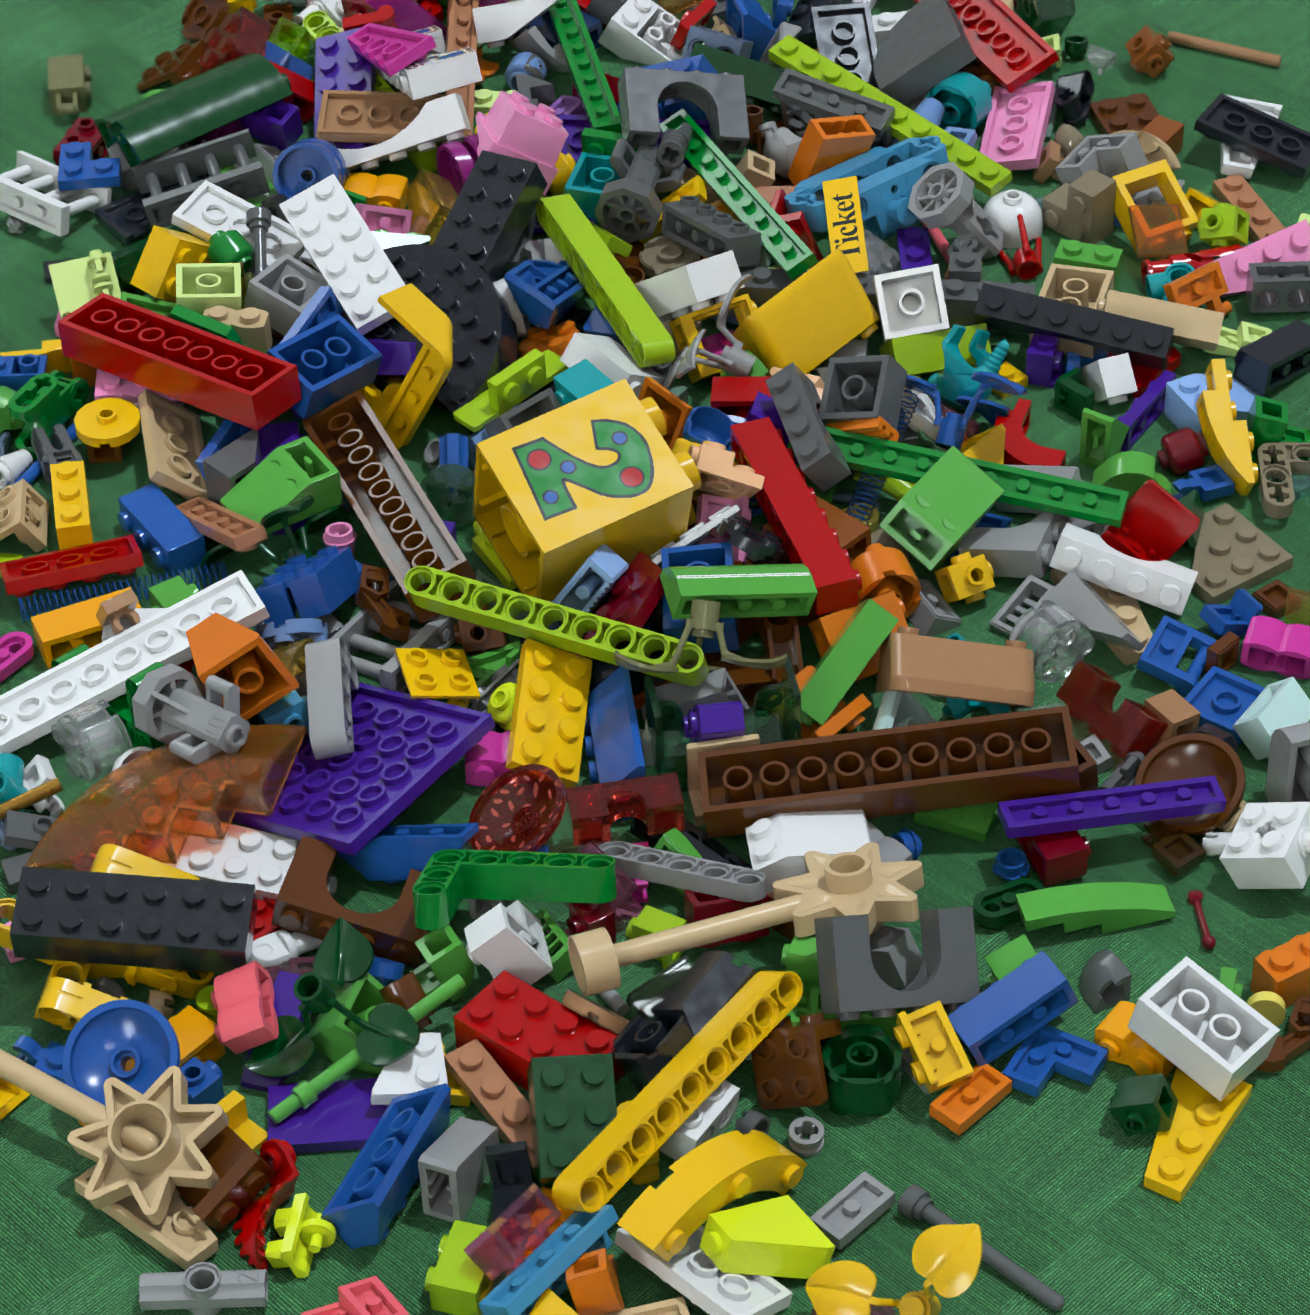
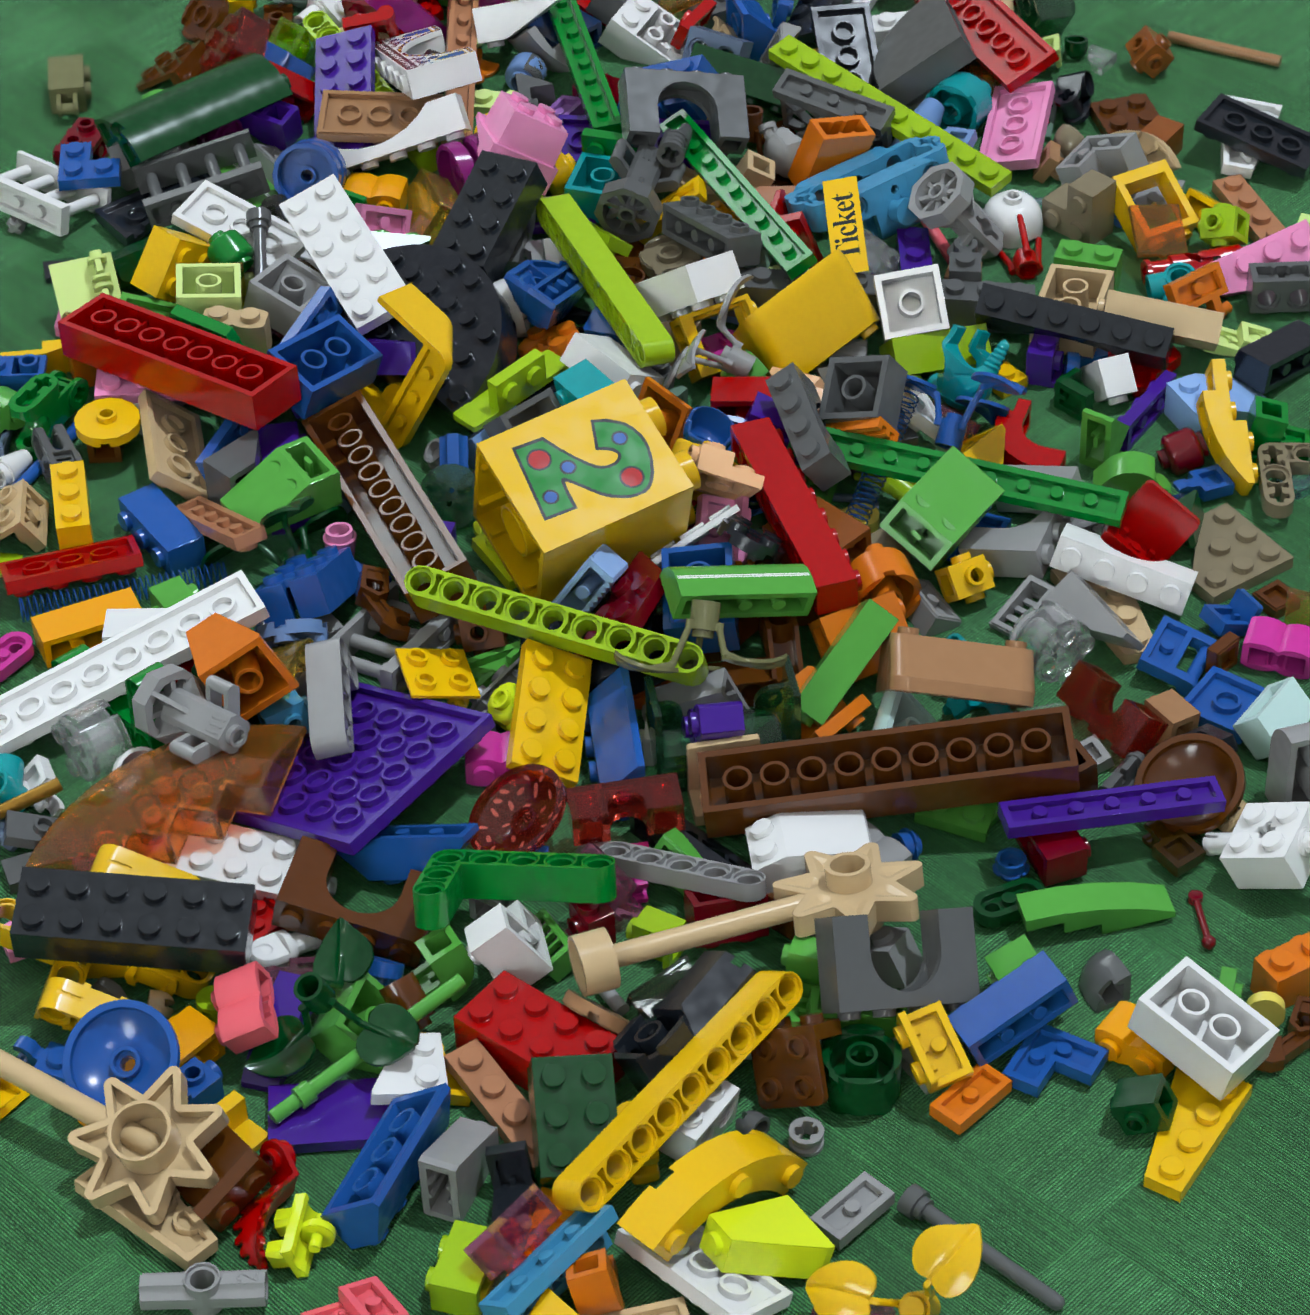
(118, 608): medium nougat tile -> none
(390, 47): dark pink wing -> none

